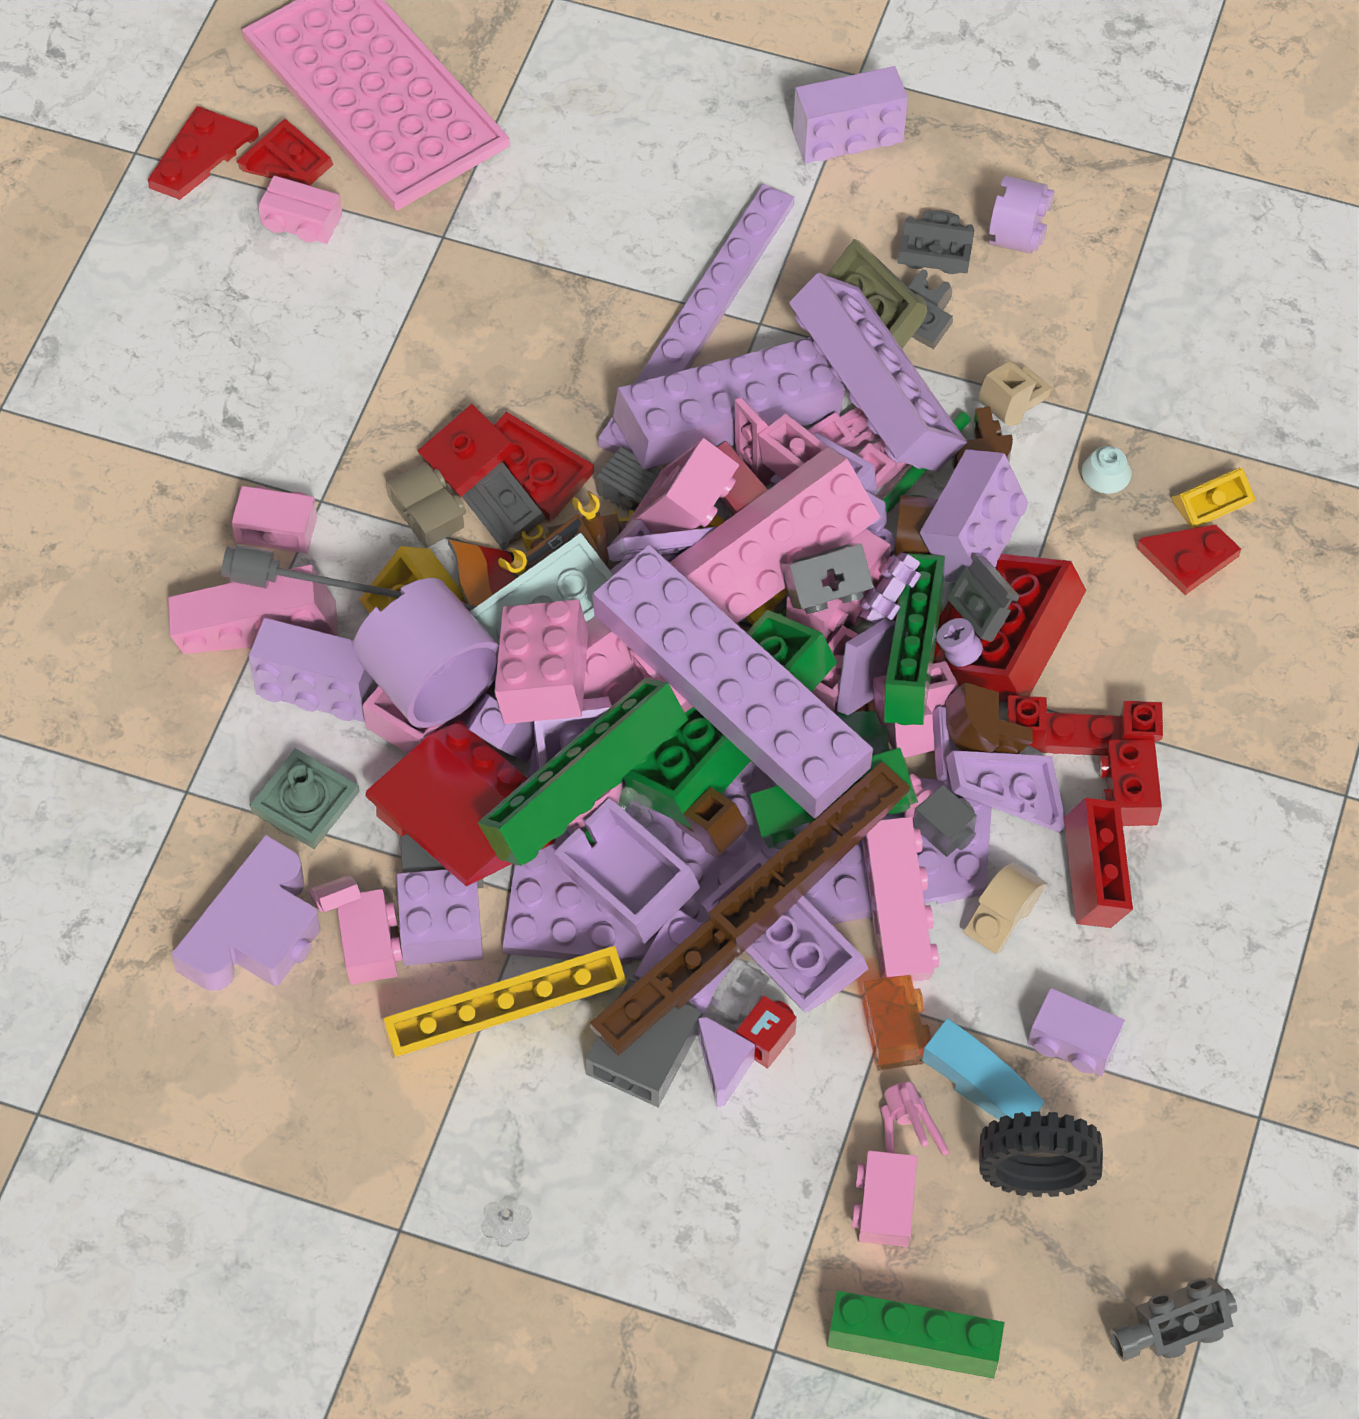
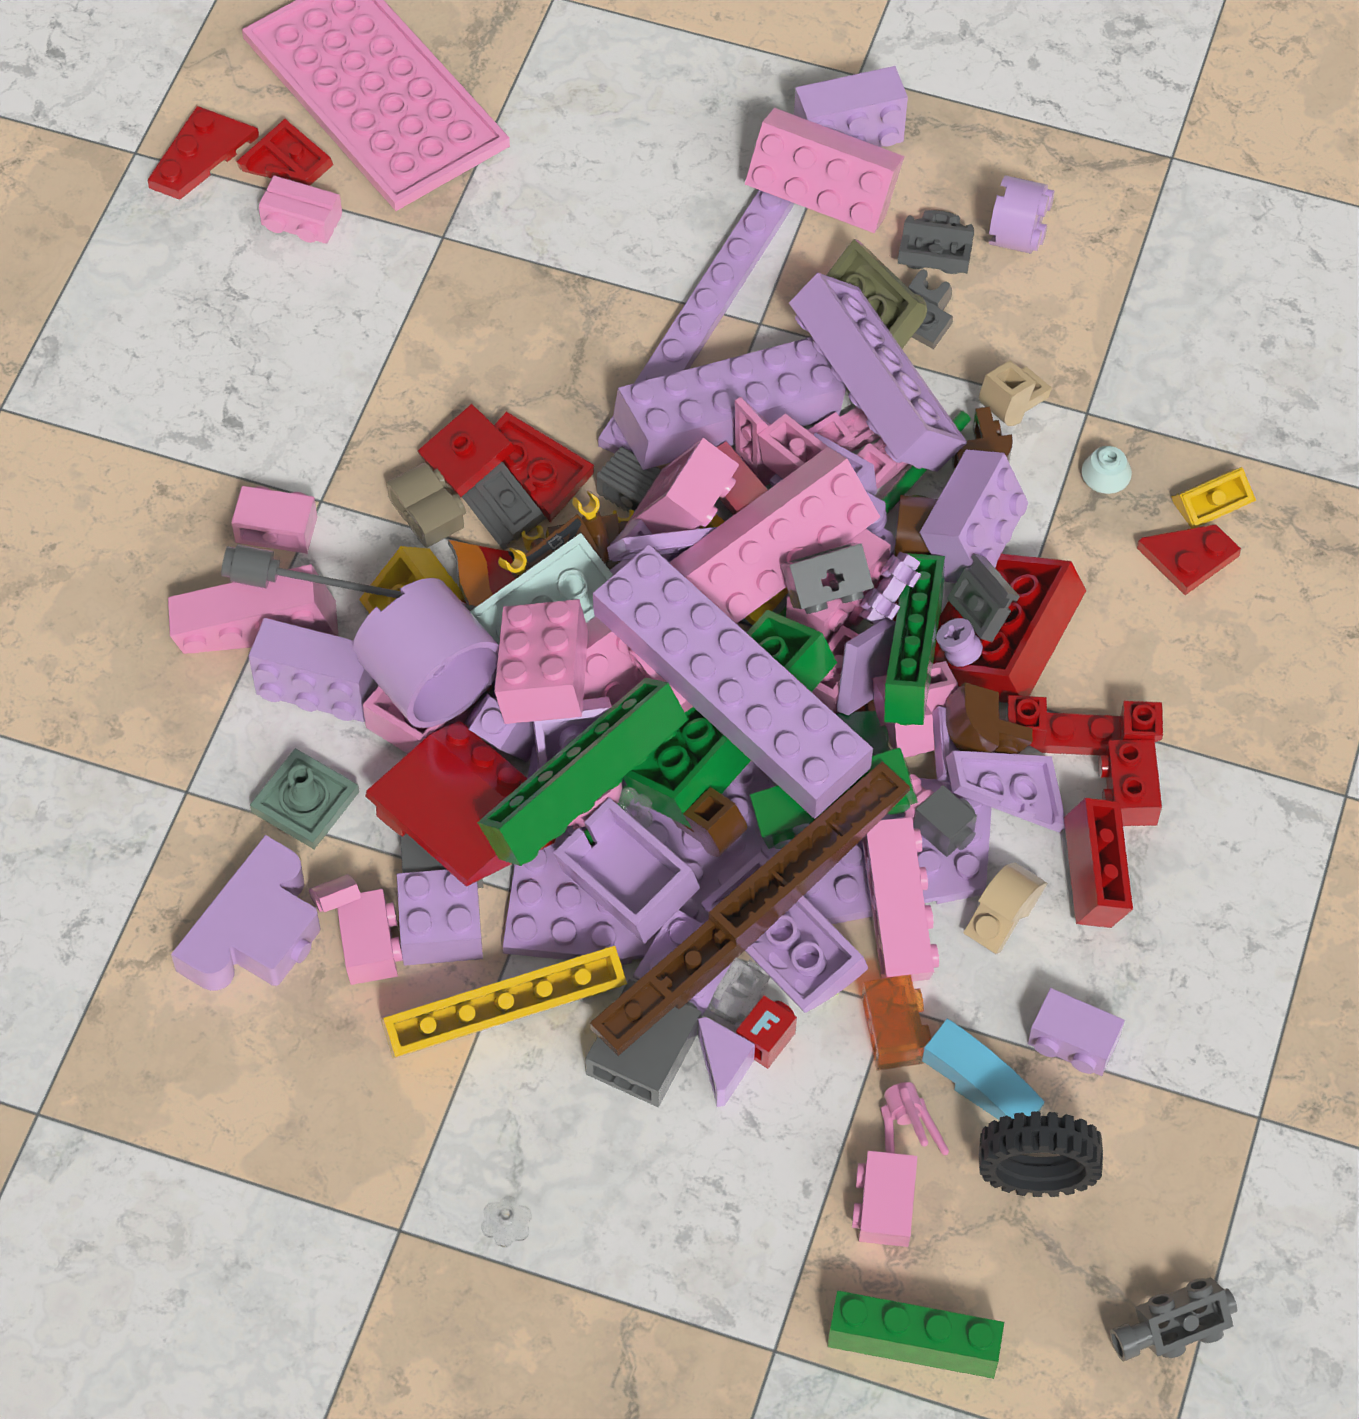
(824, 170): none -> bright pink brick

